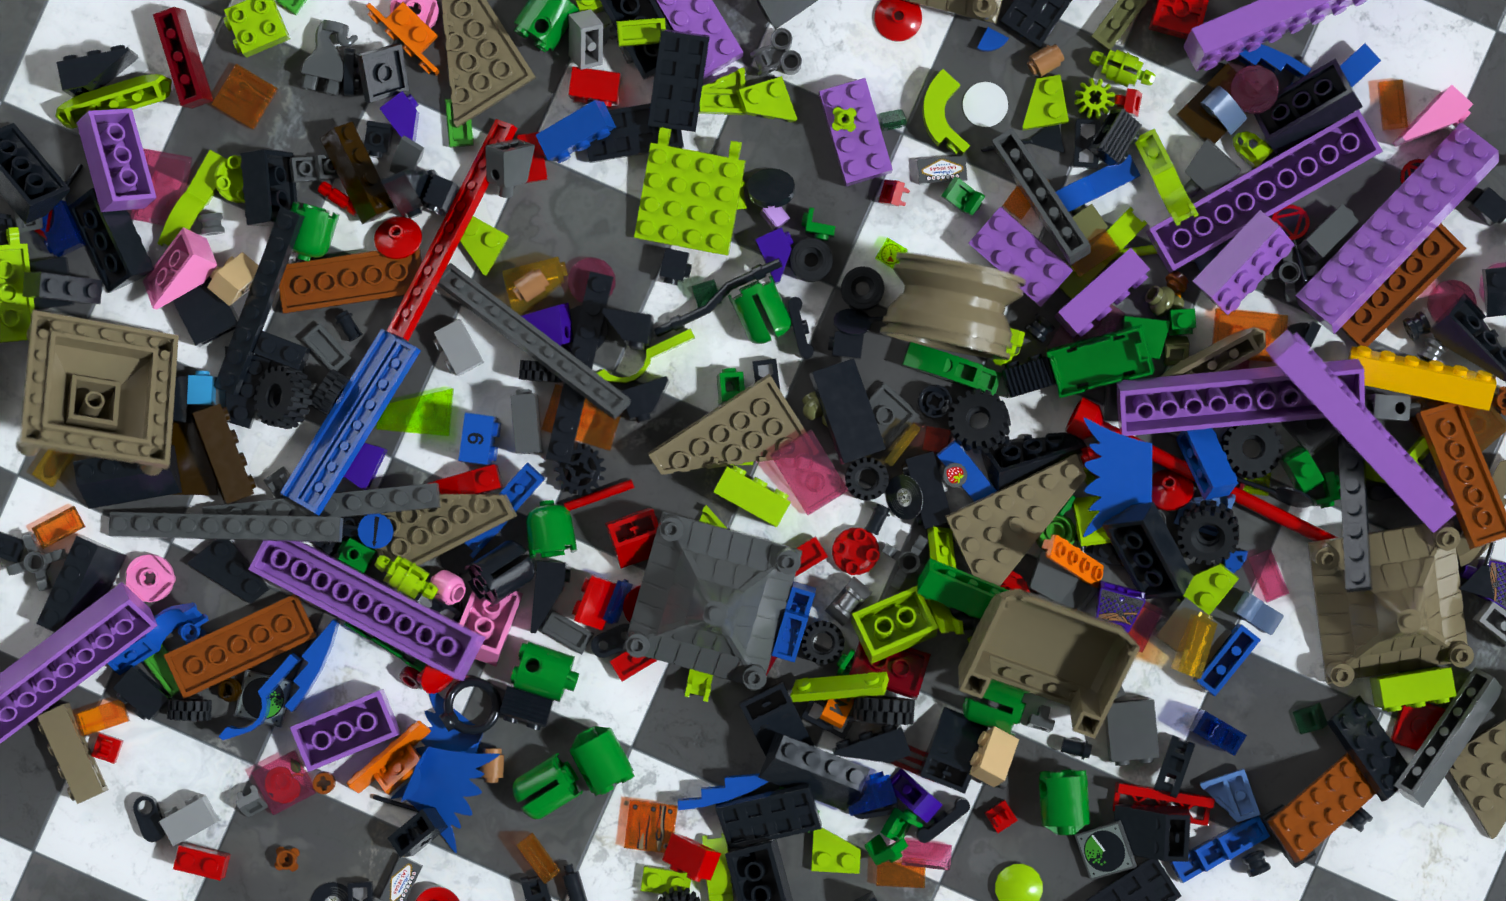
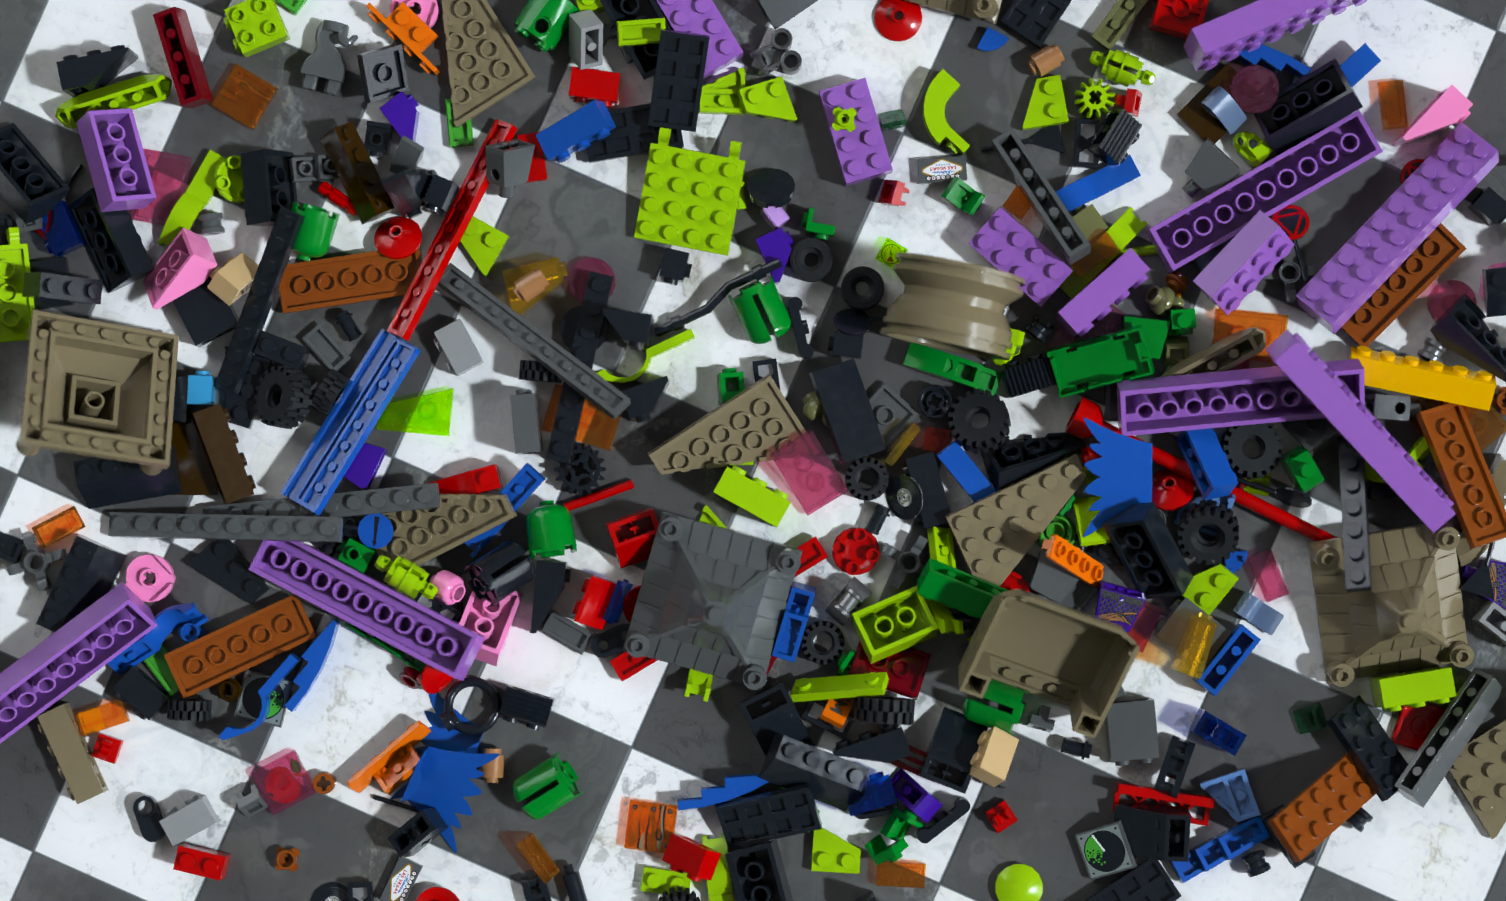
(53, 466): clear yellow tile -> none
(277, 481): dark grey tile -> none
(345, 730): medium lavender brick -> none
(351, 82): black plate -> none
(479, 439): blue brick -> none
(551, 677): green cylinder -> none
(553, 322): dark purple torso -> none
(600, 759): green cylinder -> none
(704, 292): clear green slope -> none
(927, 855): clear pink tile -> none
(954, 474): tile -> none
(985, 104): white sticker -> none
(1064, 801): green cylinder -> none
(1165, 177): lime piece -> none
(1307, 331): black tile -> none
(1328, 233): dark grey brick -> none
(1330, 485): green bracket -> none
(1417, 326): black wheel -> none

